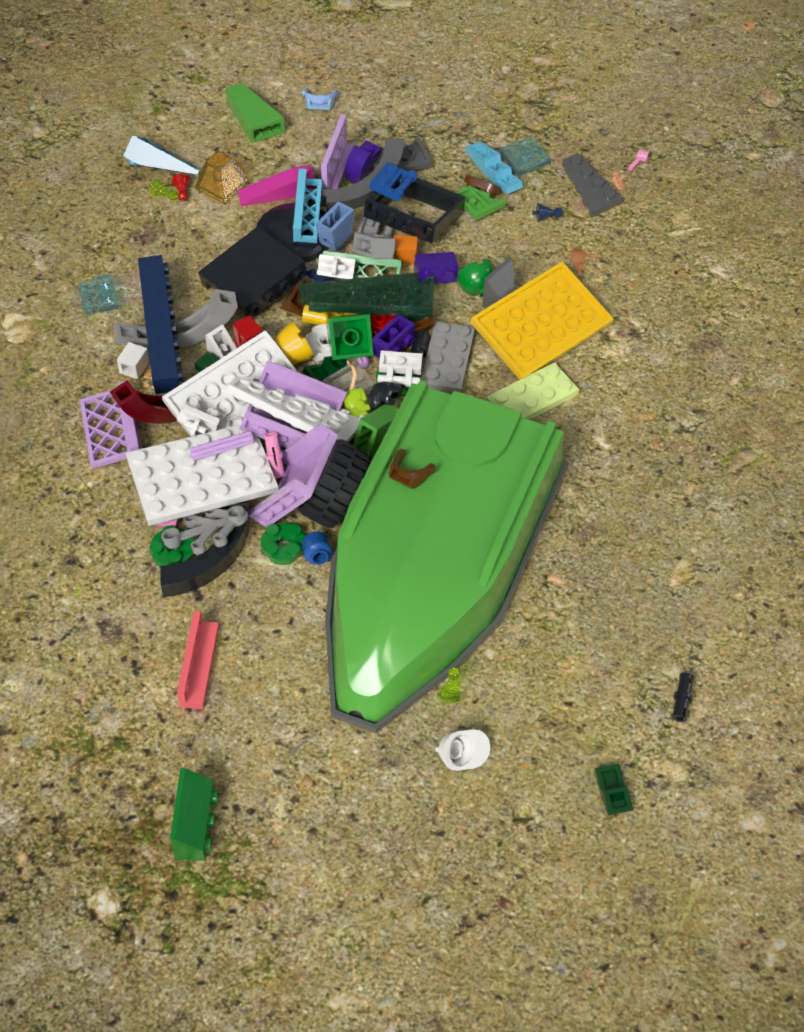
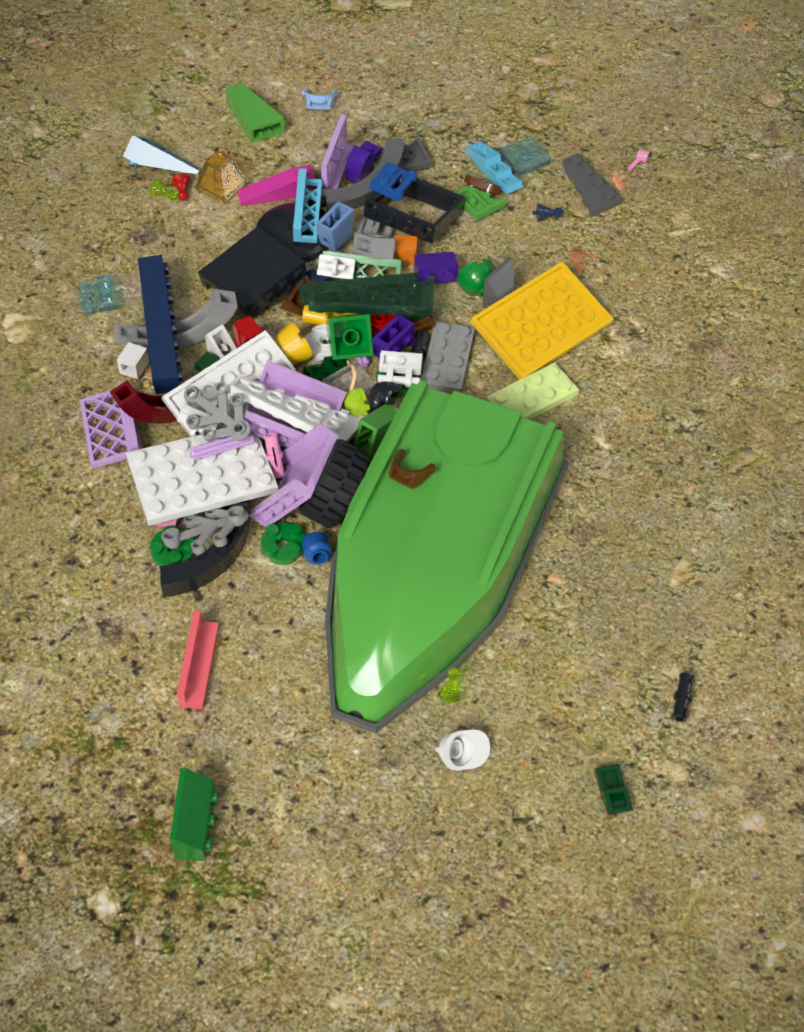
(218, 415): none -> light grey plant

